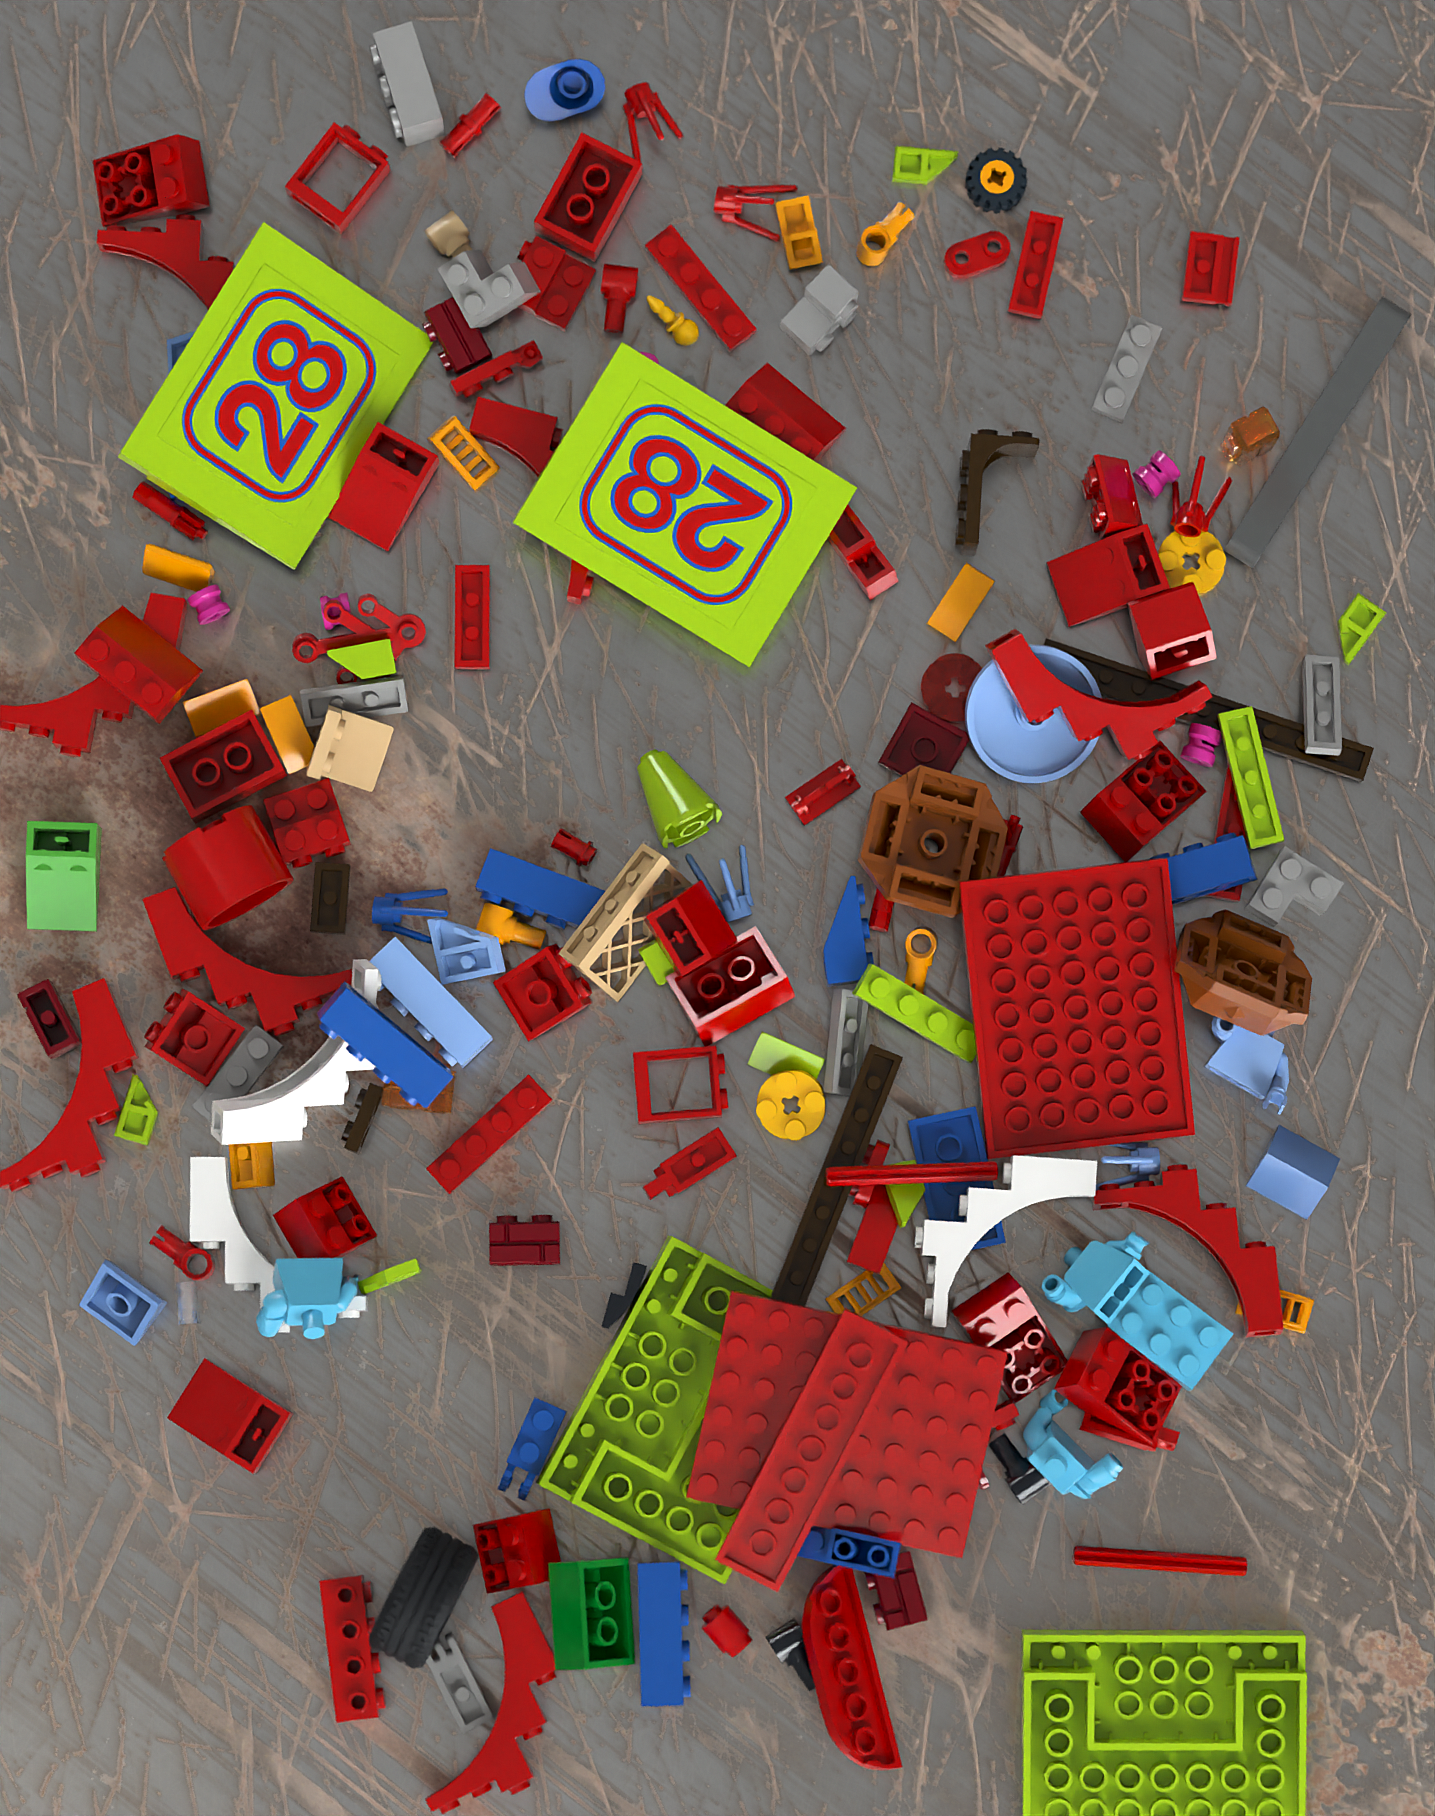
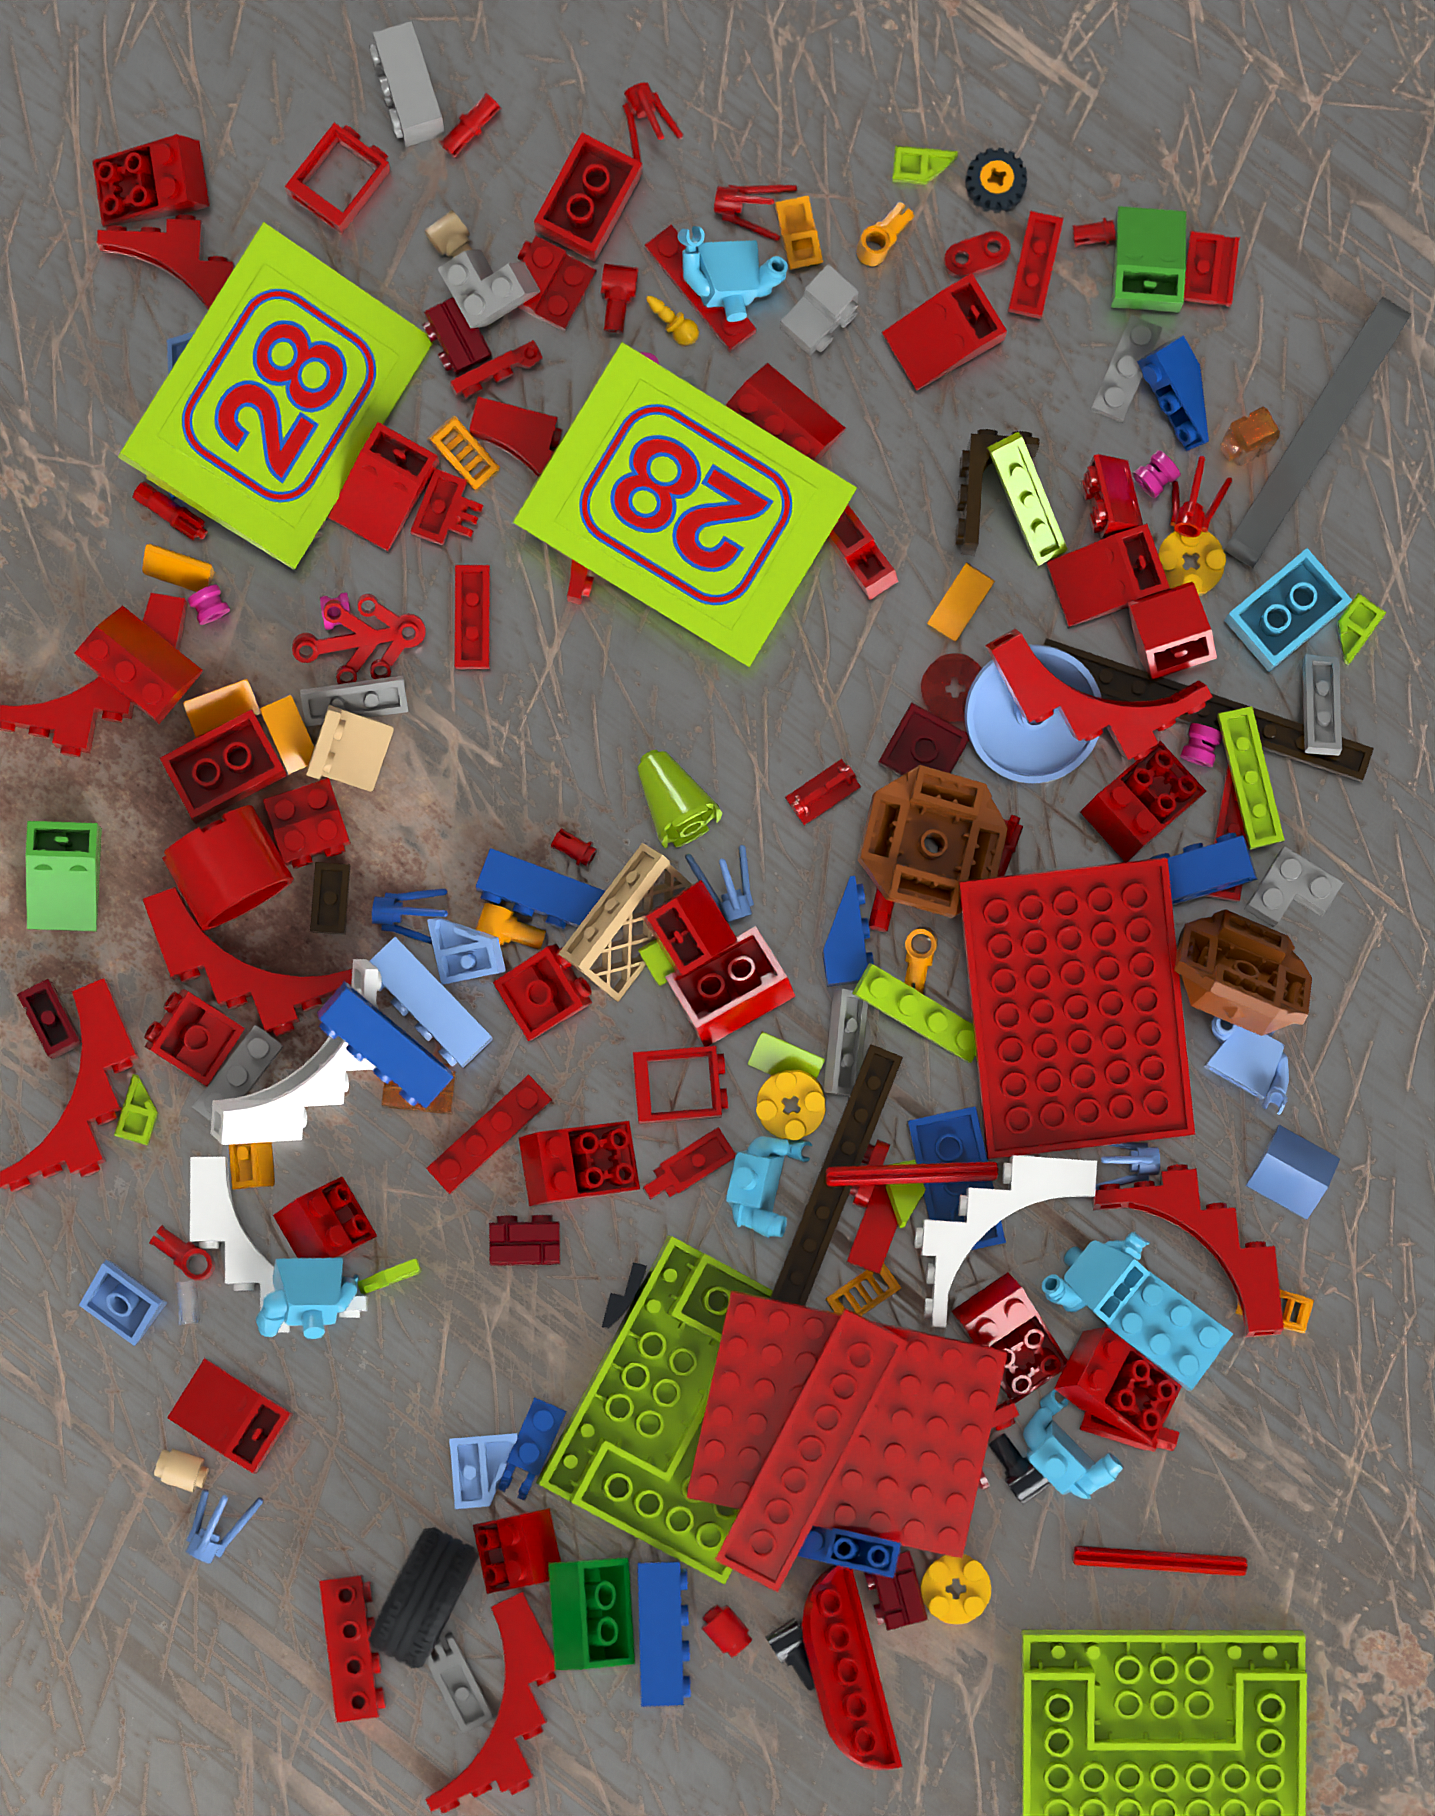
(181, 1470): none -> tan brick
(205, 1543): none -> medium blue plant
(357, 1131): dark brown plate -> none
(366, 659): lime tile -> none
(444, 509): none -> red hinge
(479, 1467): none -> light blue wing
(564, 89): blue piece -> none
(578, 1163): none -> red slope
(728, 272): none -> medium azure torso
(756, 1183): none -> medium azure torso
(941, 1603): none -> yellow plate
(945, 332): none -> red slope
(1027, 498): none -> plate
(1094, 233): none -> red pin
(1149, 259): none -> bright green slope
(1178, 385): none -> blue slope
(1288, 610): none -> medium azure brick

